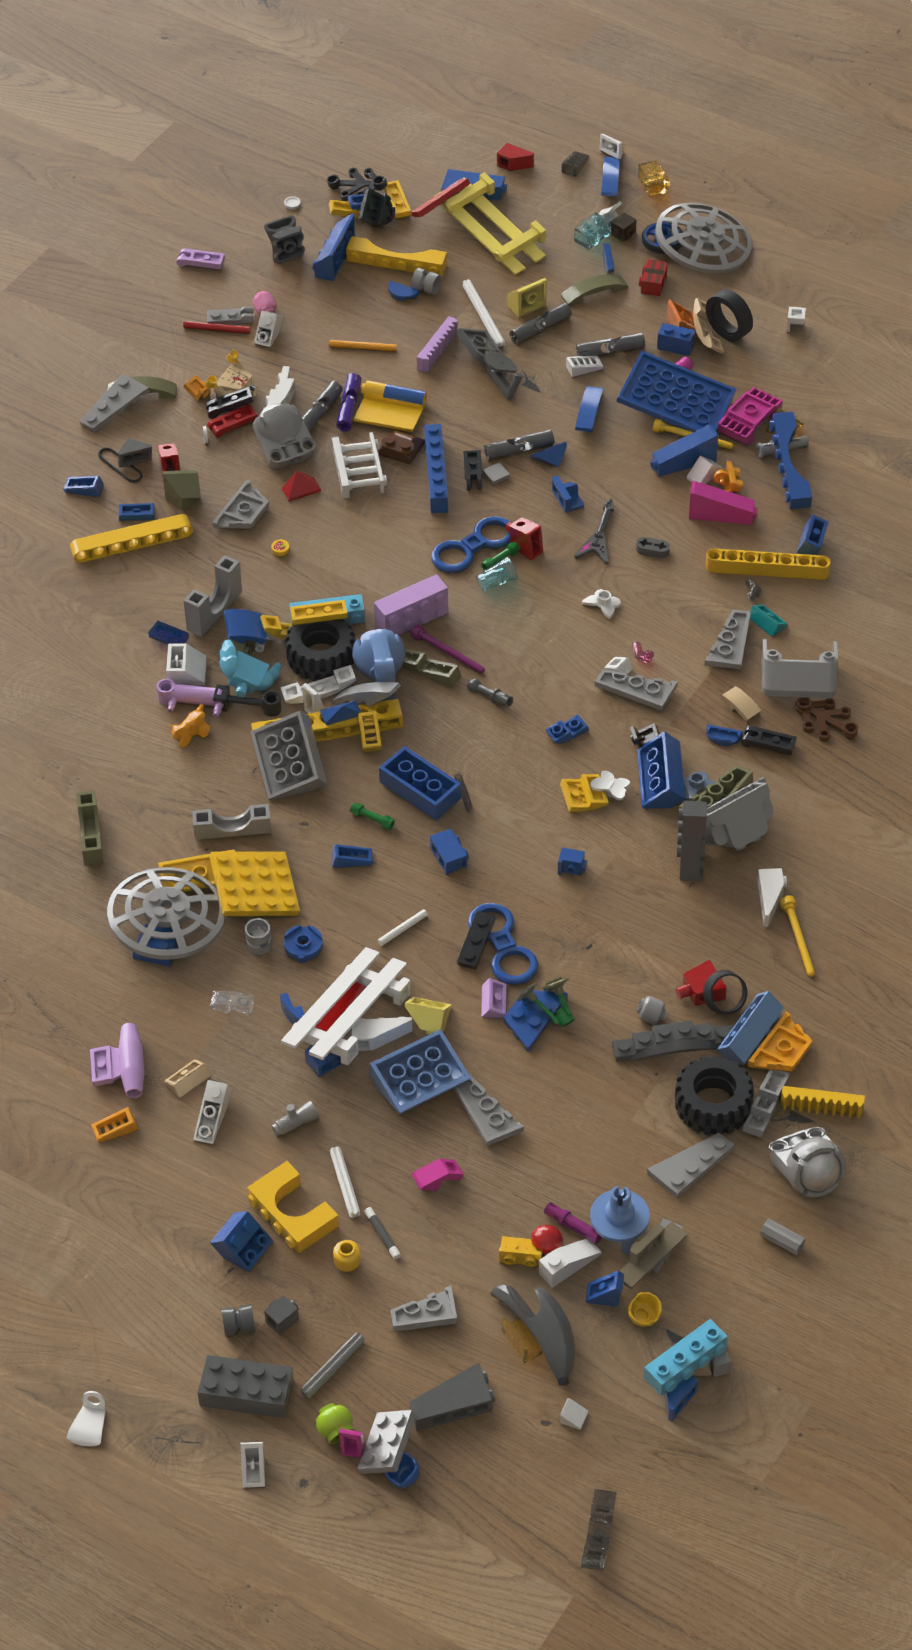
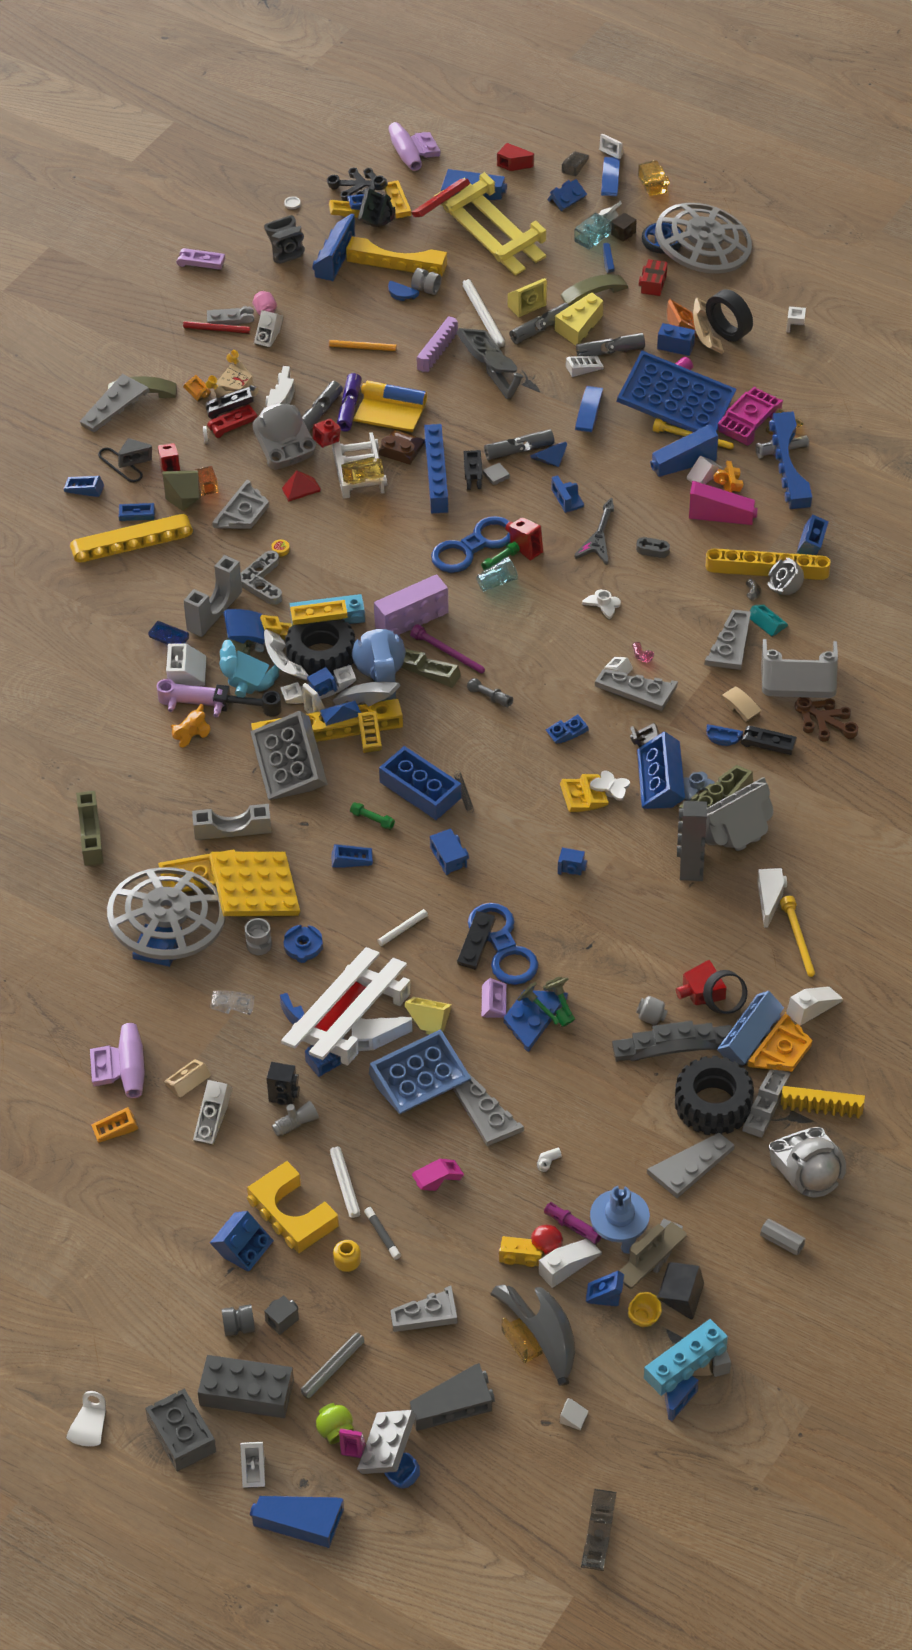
(180, 1430): none -> dark grey piece
(207, 481): none -> clear orange brick
(256, 578): none -> light grey beam
(274, 647): none -> white slope
(282, 1083): none -> black brick
(299, 1517): none -> blue slope
(322, 682): none -> blue brick
(326, 433): none -> red brick
(358, 470): none -> clear yellow brick
(412, 147): none -> lavender plate
(546, 1158): none -> white arm
(568, 194): none -> blue bracket
(579, 318): none -> light yellow wedge
(682, 1288): none -> black slope
(786, 577): none -> light grey cylinder
(811, 1003): none -> white slope

